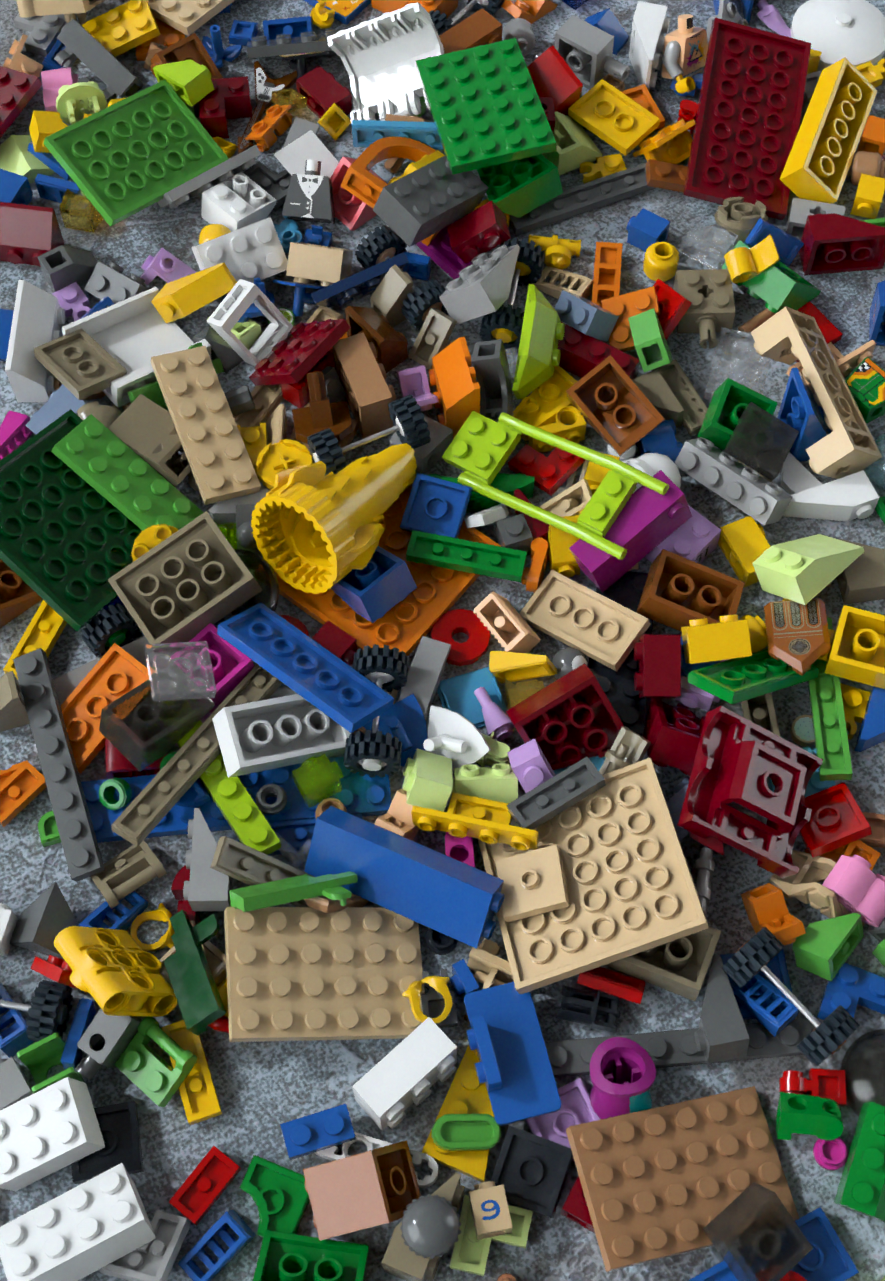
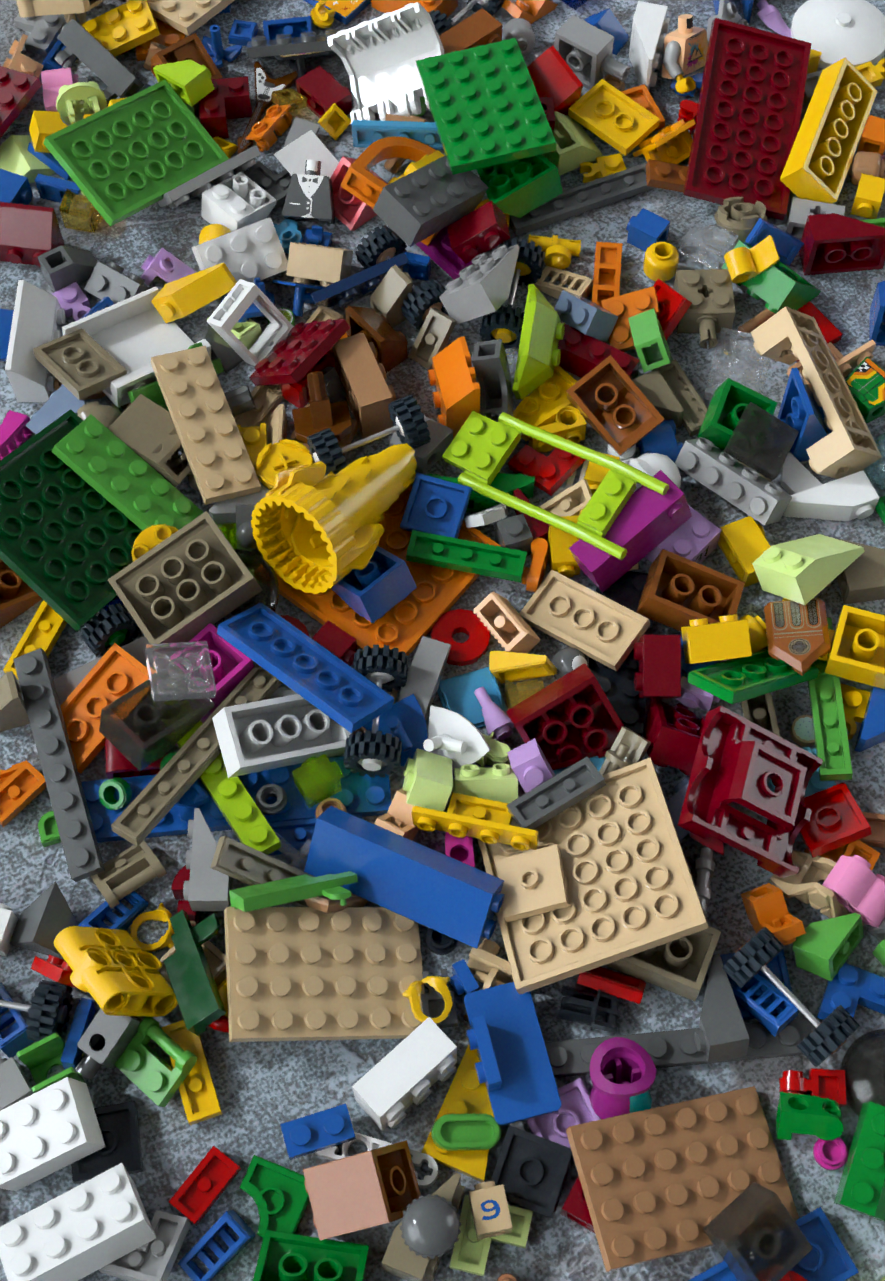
(414, 382): lavender bracket -> none

